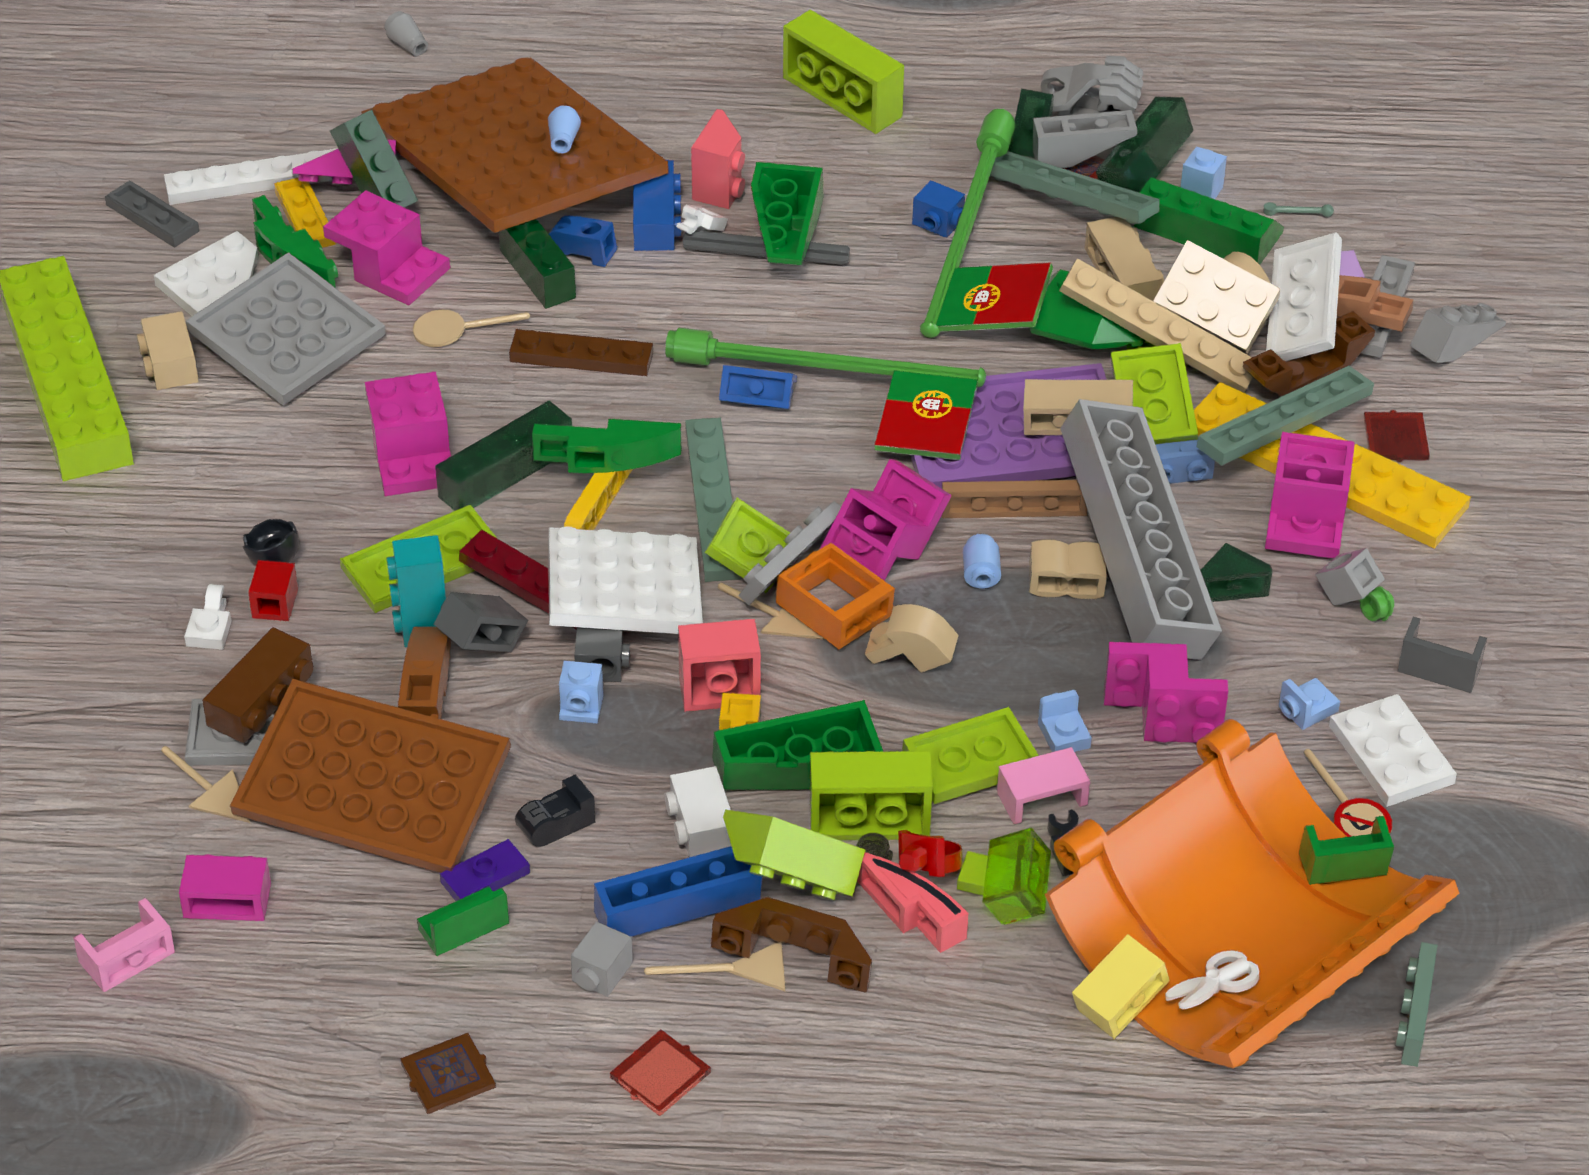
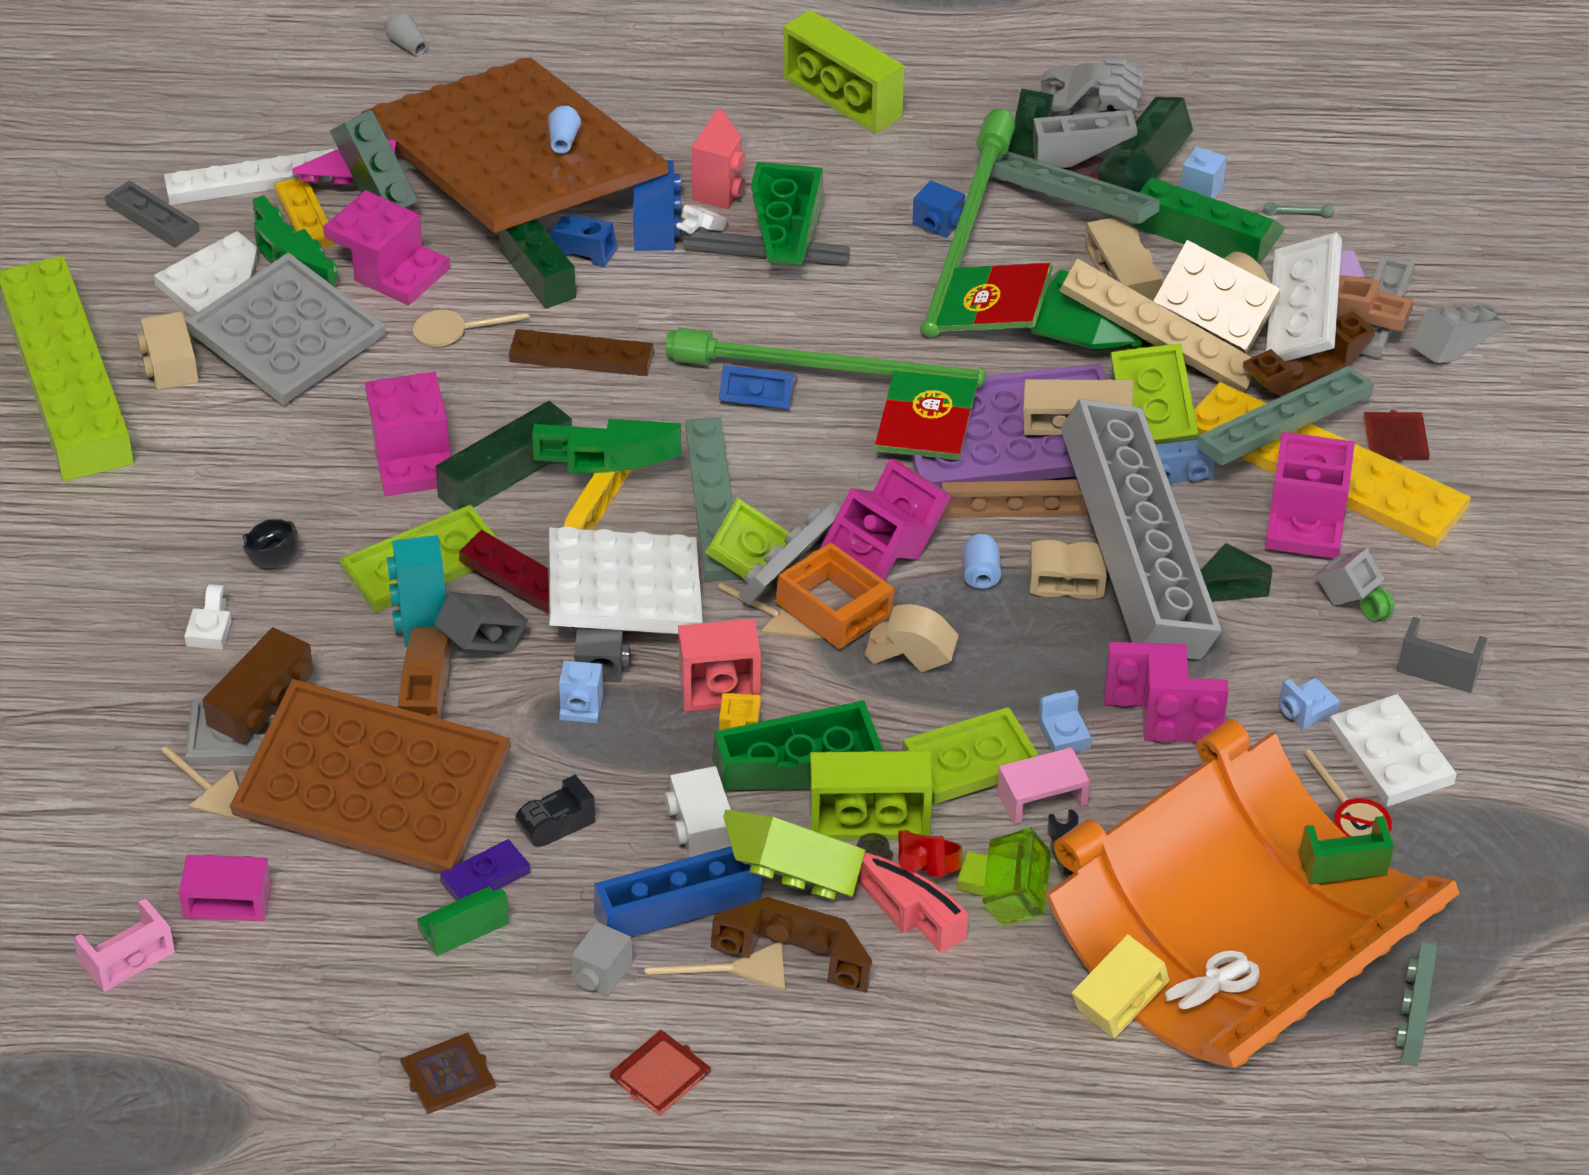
(273, 590): red brick -> none

